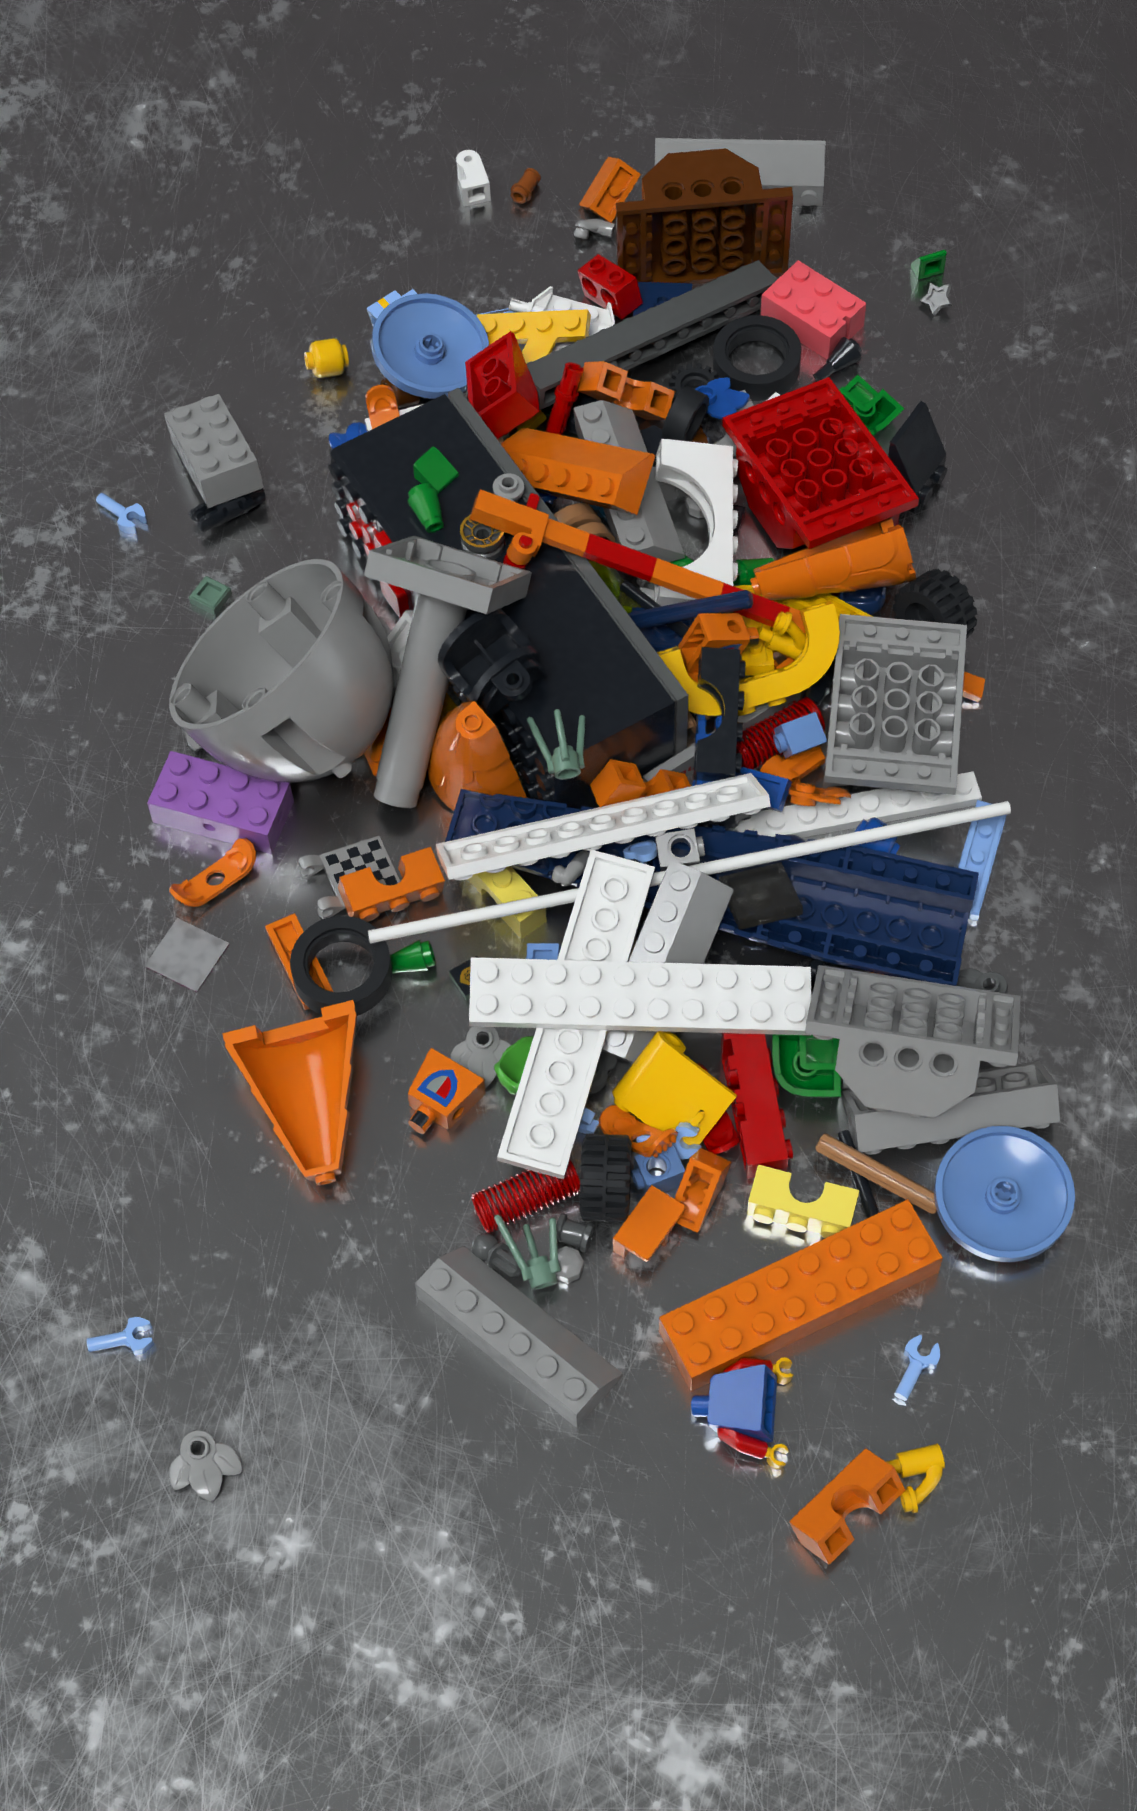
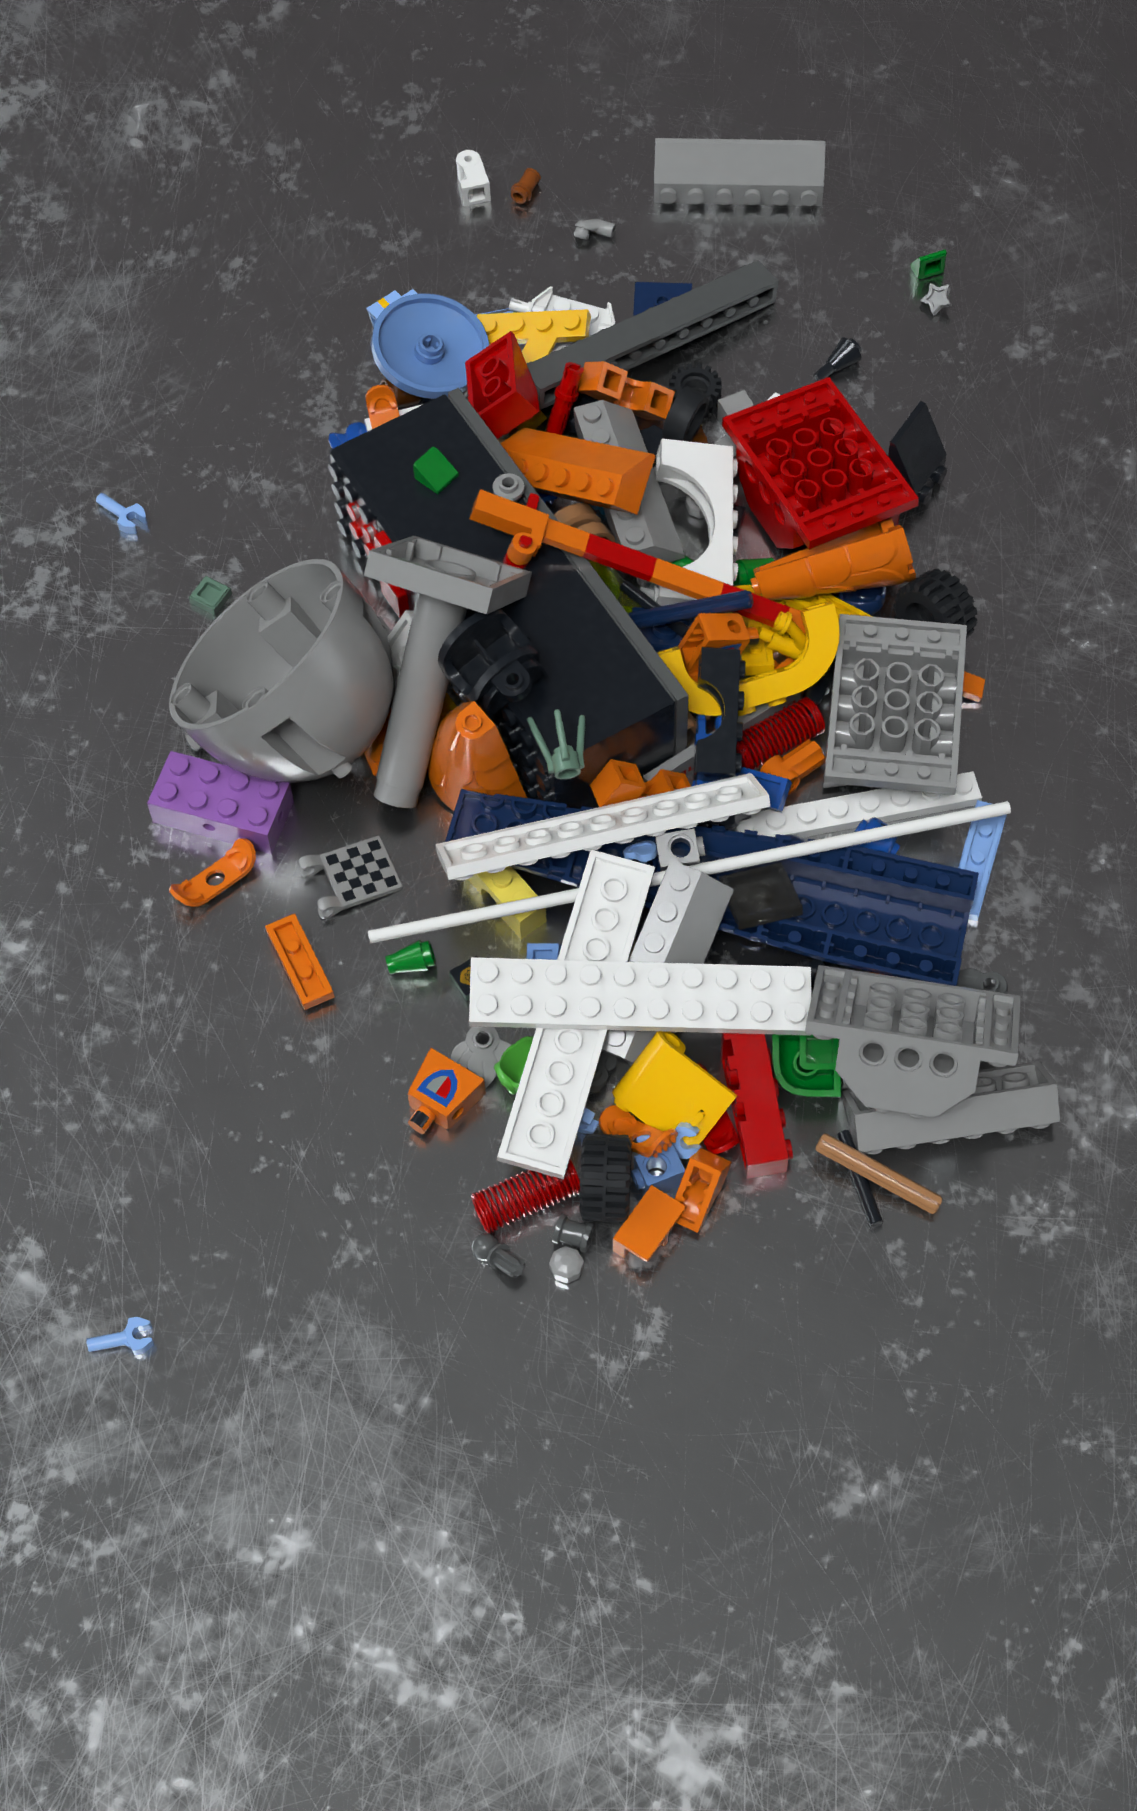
(186, 954): flat silver sticker -> none
(203, 1470): light grey plate -> none
(212, 517): black hinge -> none
(214, 450): light grey brick -> none
(303, 1084): orange cone -> none
(326, 358): yellow head -> none
(332, 931): black tyre -> none
(367, 897): orange arch -> none
(426, 506): green cone -> none
(473, 542): dark grey wheel -> none
(517, 1334): light grey slope -> none
(539, 1270): sand green plant -> none
(574, 869): light grey arm -> none
(609, 283): red brick -> none
(610, 187): orange panel -> none
(703, 220): reddish brown wedge -> none
(722, 399): blue plate -> none
(743, 1406): torso -> none
(765, 330): black tyre -> none
(773, 1202): light yellow arch -> none
(799, 735): medium blue brick -> none
(800, 1294): orange brick -> none
(808, 794): orange plate -> none
(814, 308): coral piece -> none
(862, 1483): orange arch -> none
(873, 408): green brick -> none
(915, 1462): yellow plant -> none
(916, 1365): light blue bar -> none
(1004, 1193): medium blue dish -> none

